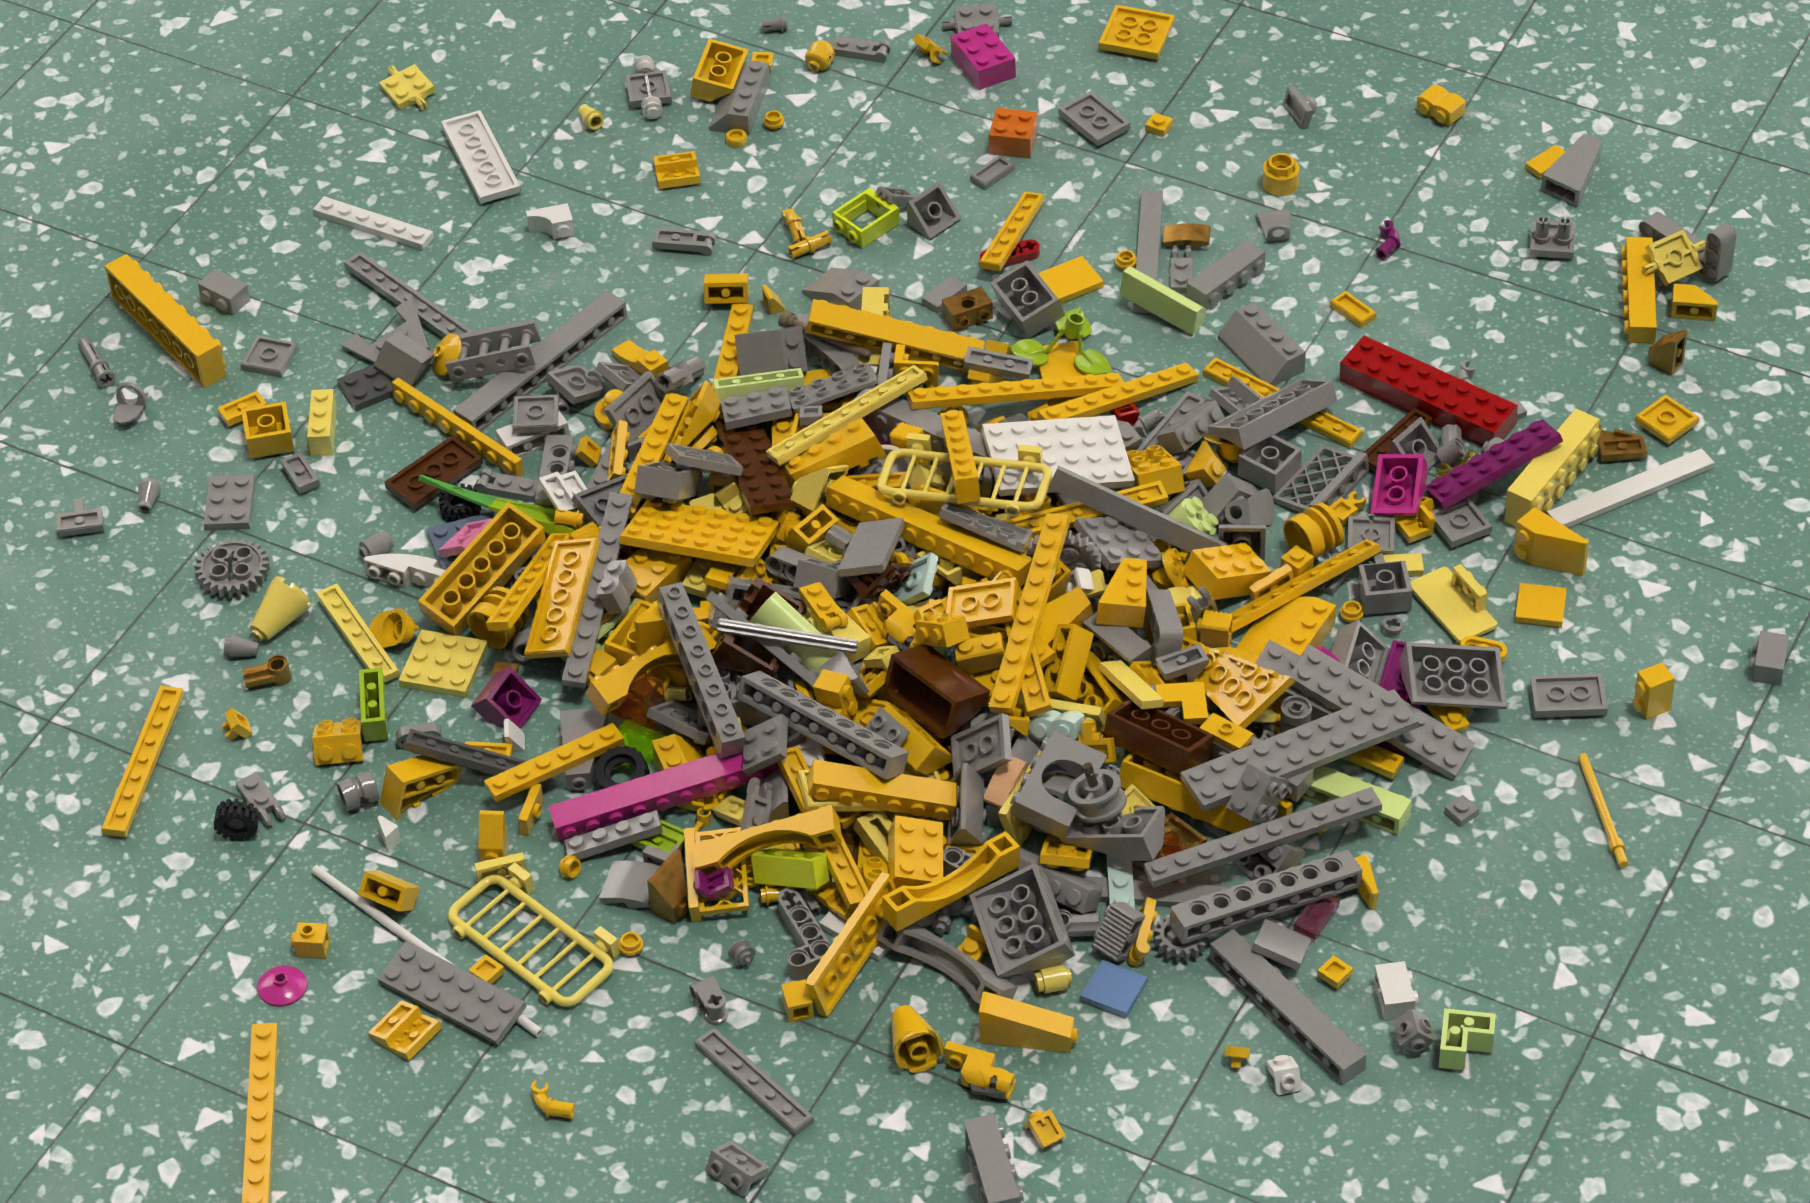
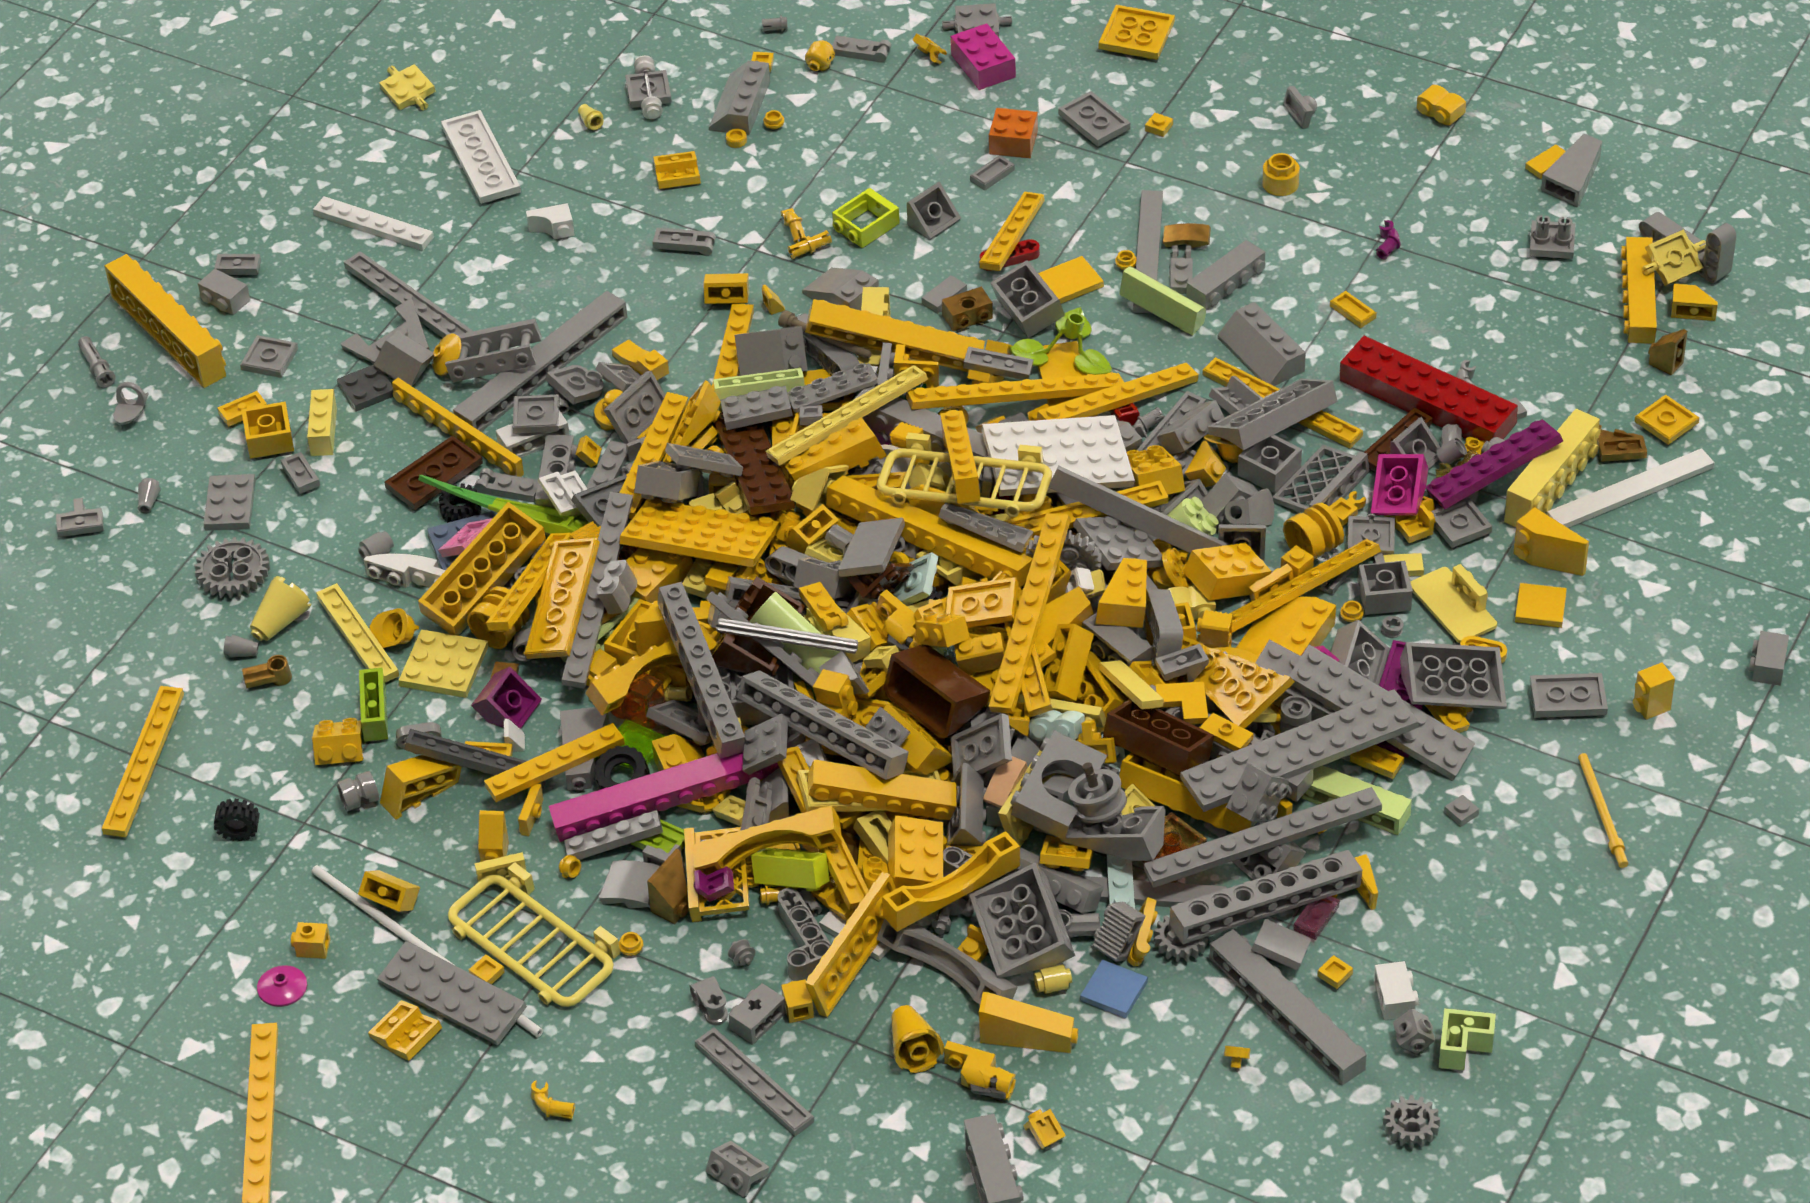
(236, 725): yellow tile -> none
(238, 264): none -> light grey plate
(256, 792): light grey hinge -> none
(389, 833): white slope -> none
(569, 518): yellow pin -> none
(617, 451): yellow plate -> none
(680, 374): light grey piece -> none
(702, 820): yellow hand -> none
(717, 70): yellow slope -> none
(757, 1013): none -> light grey brick
(894, 195): light grey tile -> none
(1201, 604): light grey hinge -> none
(1275, 224): light grey piece -> none
(1285, 1074): white bracket -> none
(1411, 1121): none -> light grey gear
(1474, 444): none -> yellow plate

